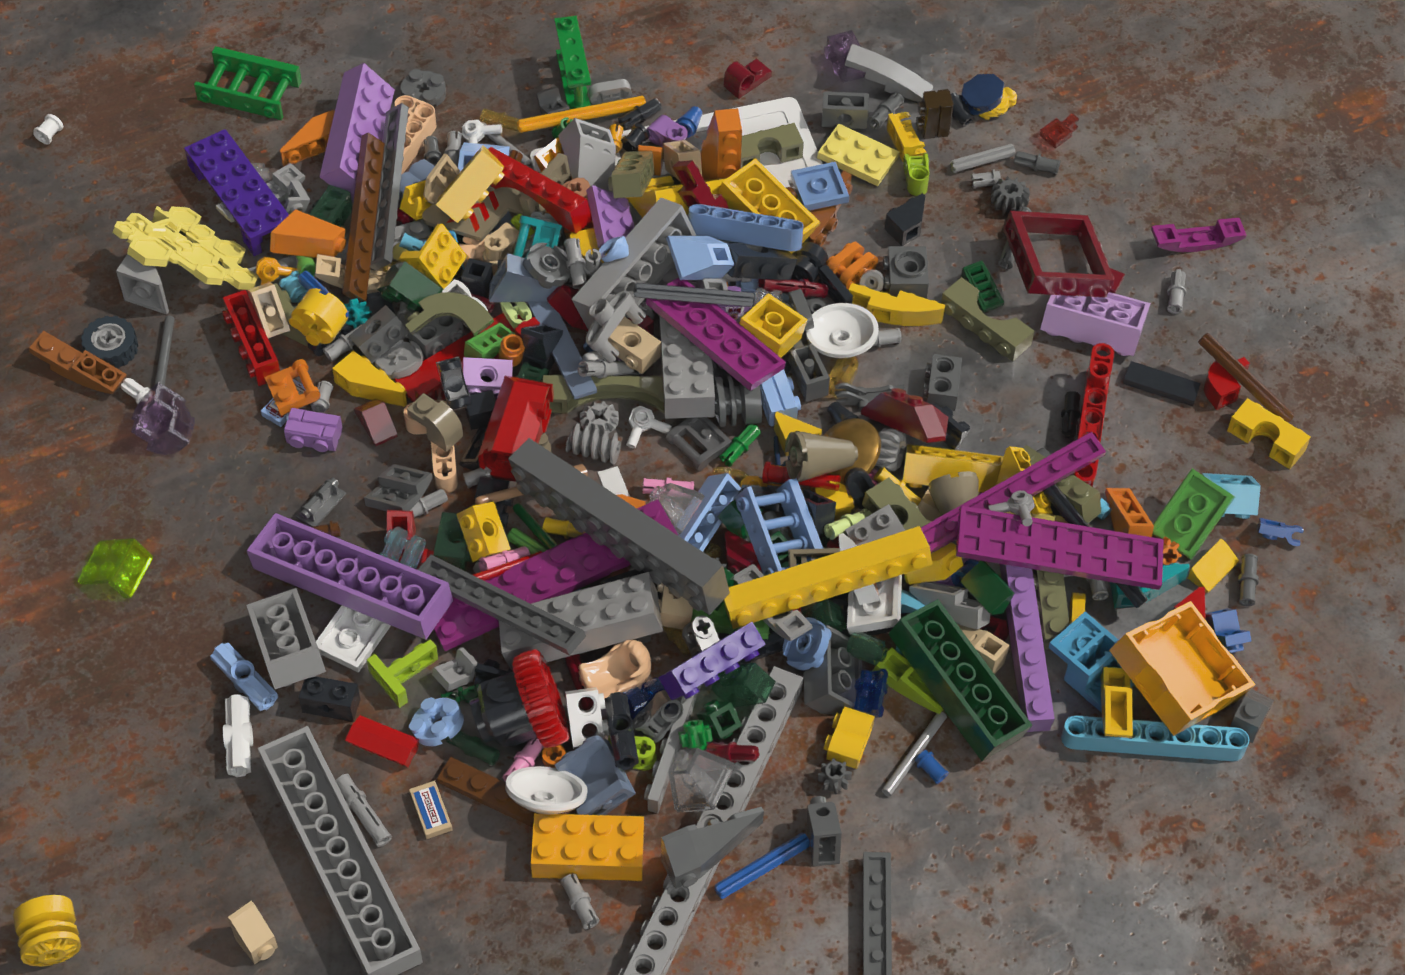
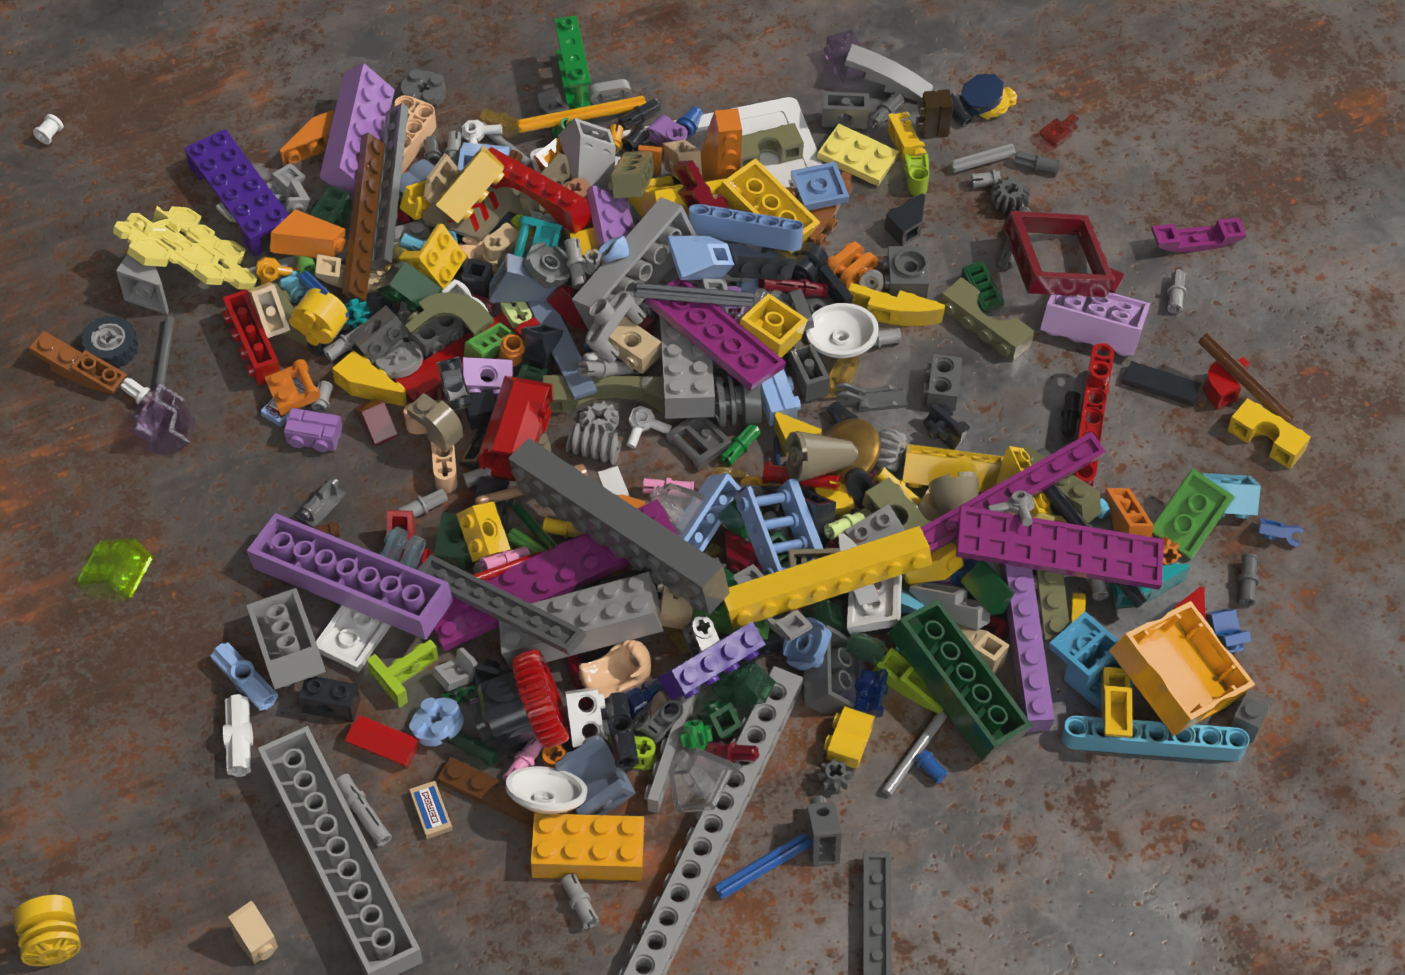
(253, 66): green fence -> none
(398, 488): dark grey slope -> none
(694, 851): dark grey wedge -> none
(743, 79): dark red plate -> none
(908, 415): dark red wedge -> none
(1213, 566): yellow slope -> none

